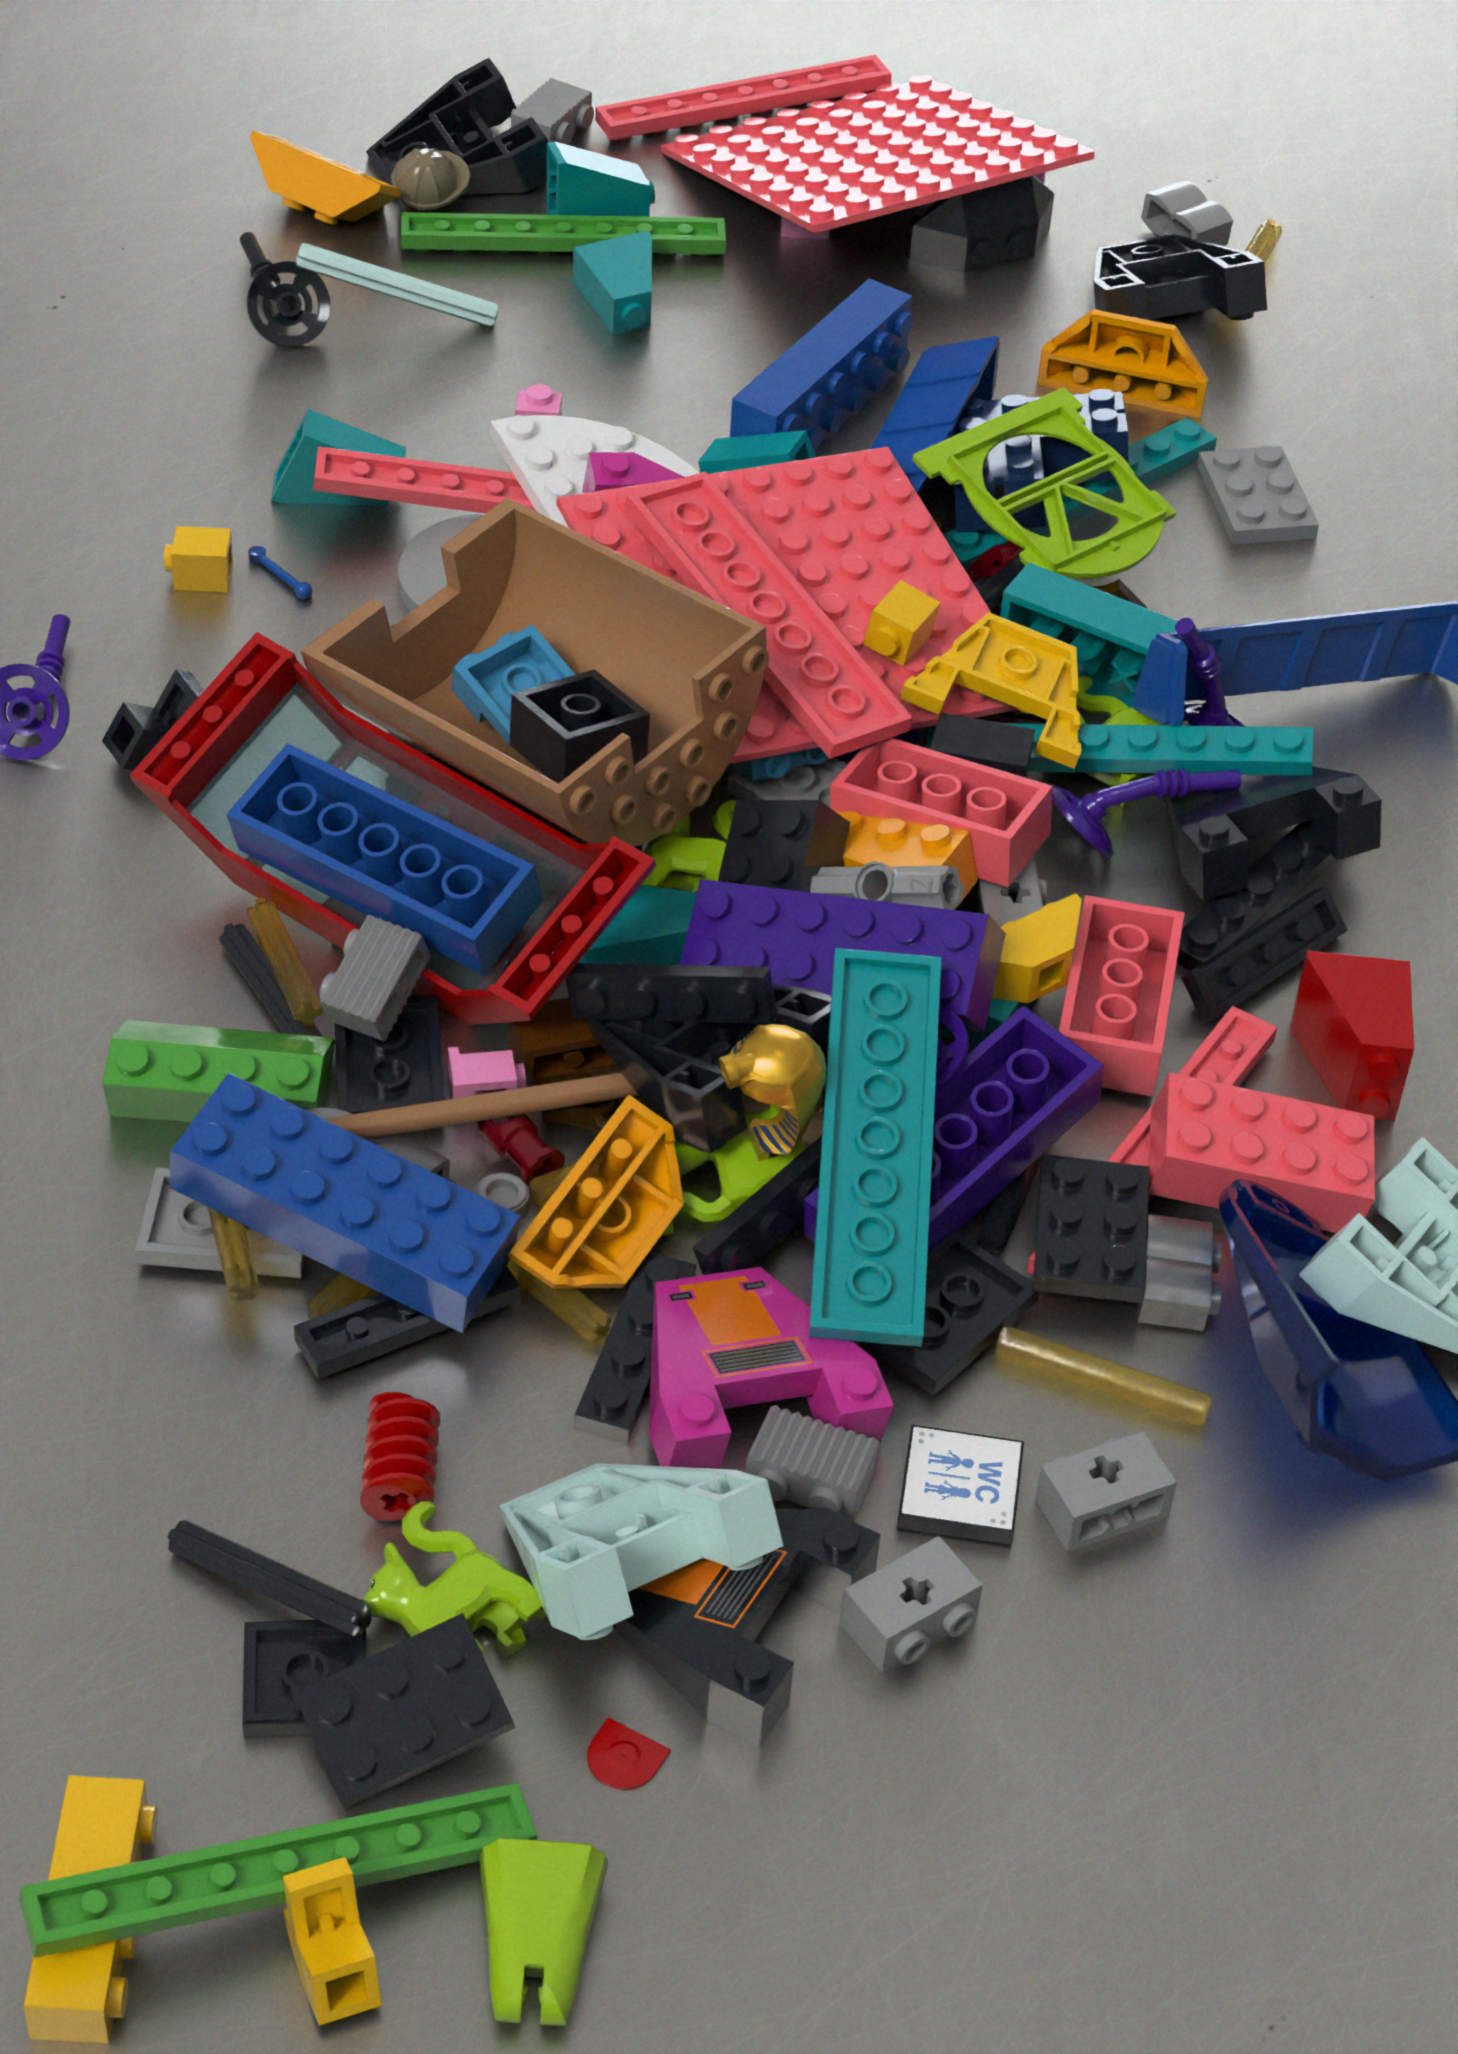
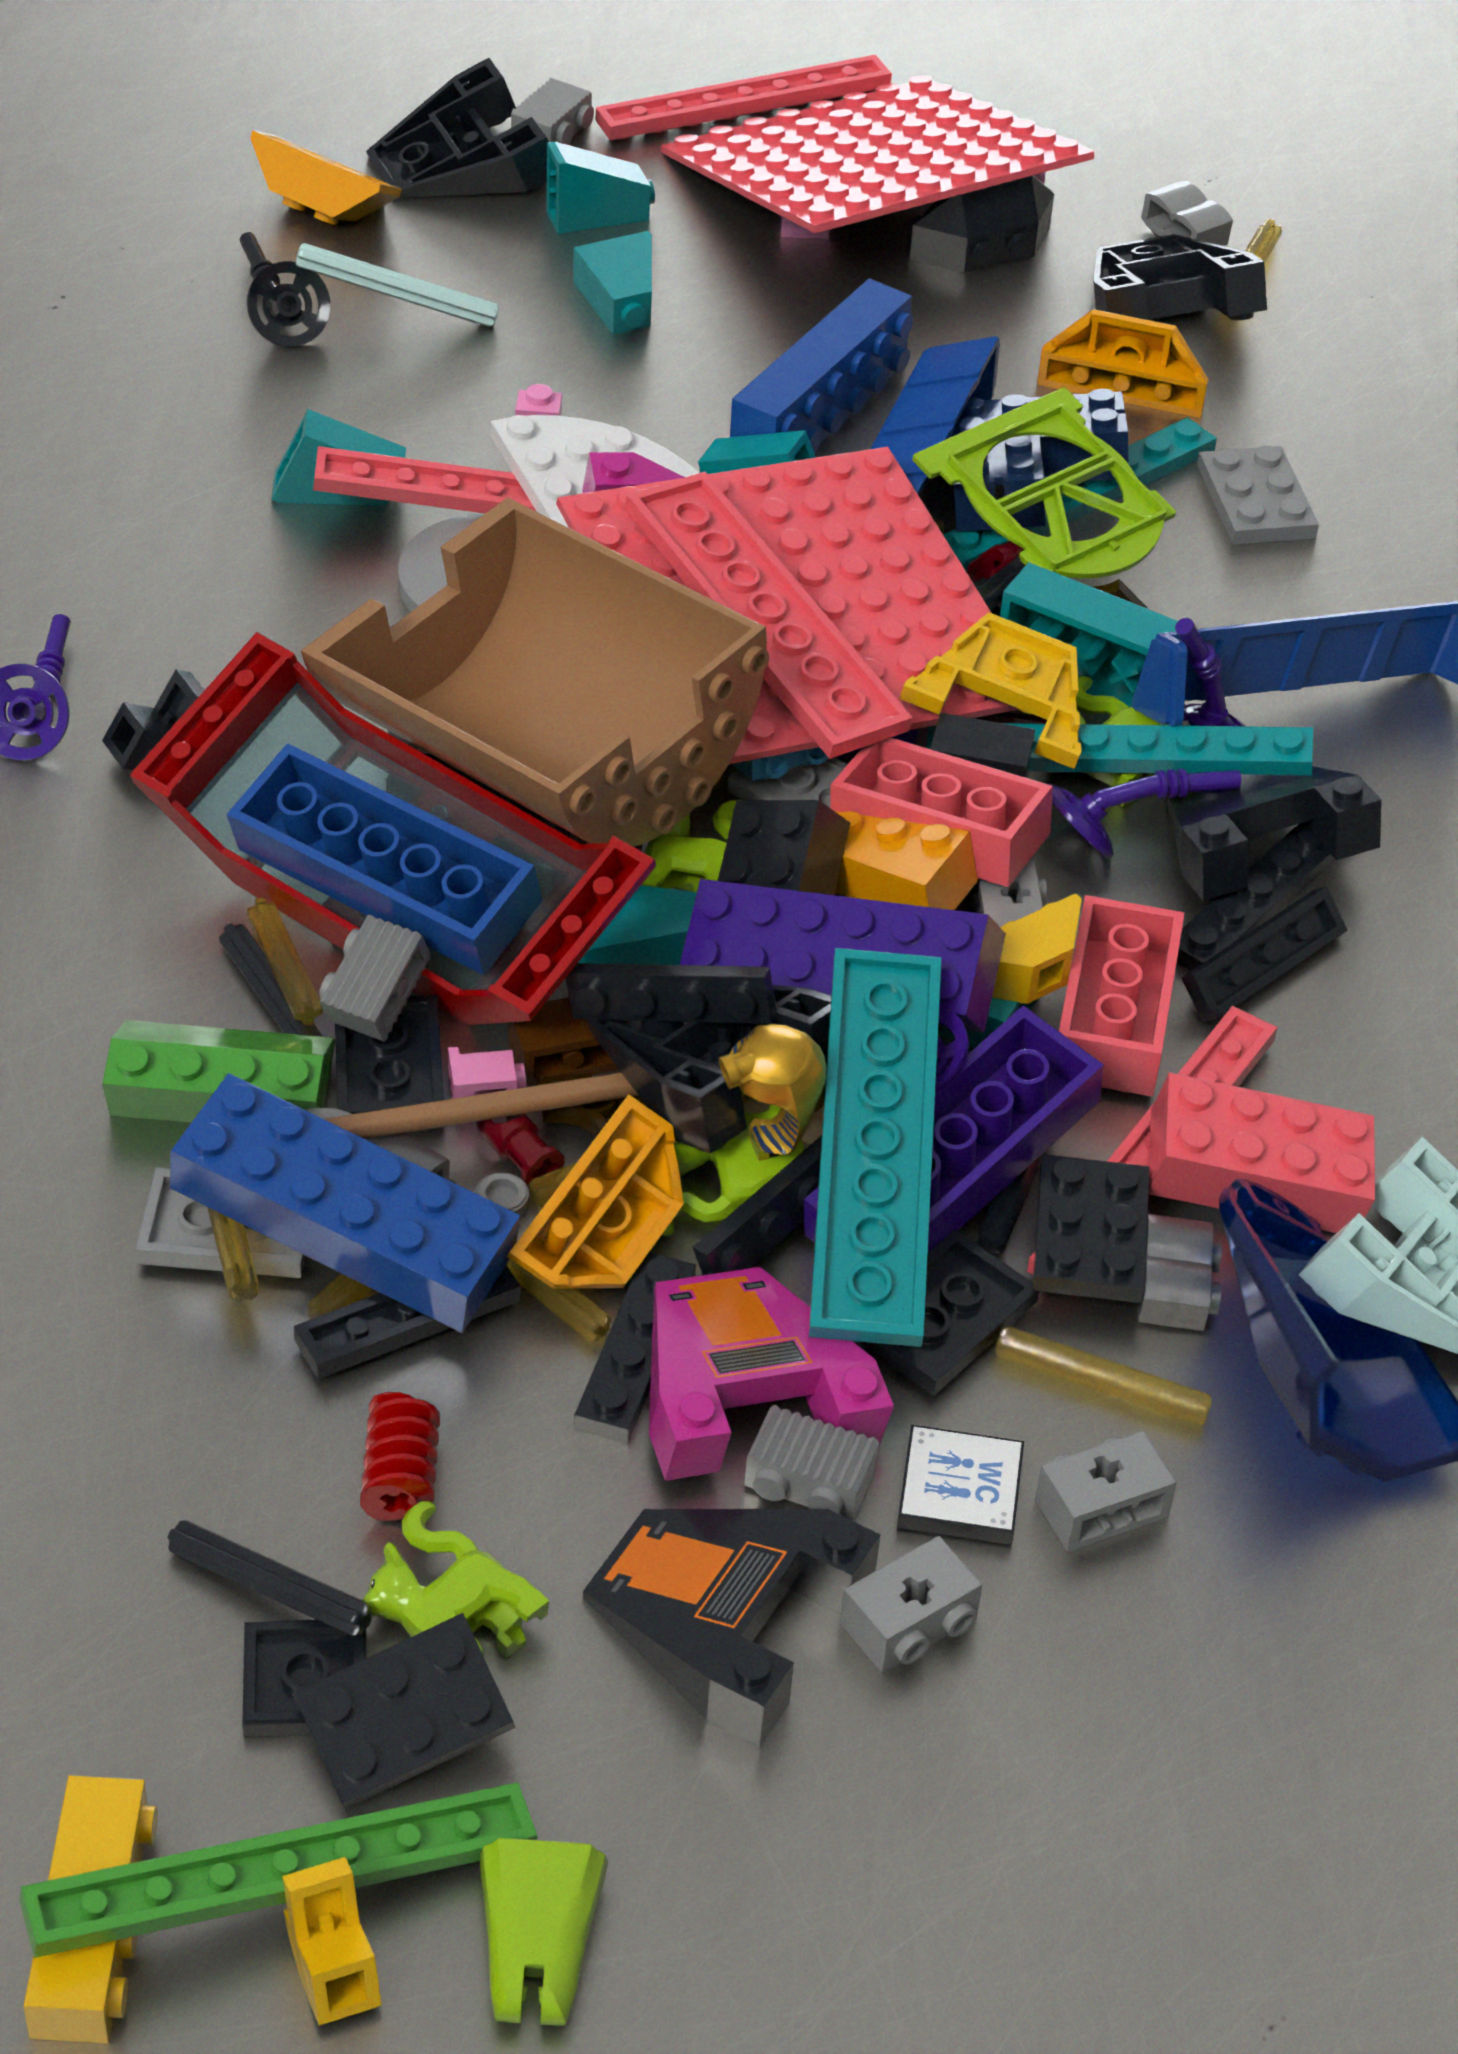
(200, 559): yellow brick -> none
(257, 555): blue hinge -> none
(430, 179): dark tan piece -> none
(509, 666): dark azure plate -> none
(557, 232): bright green plate -> none
(572, 720): black brick -> none
(623, 1756): red piece -> none
(630, 1524): light aqua wedge -> none
(901, 623): yellow brick -> none
(908, 885): light grey piece -> none
(1357, 1028): red slope -> none

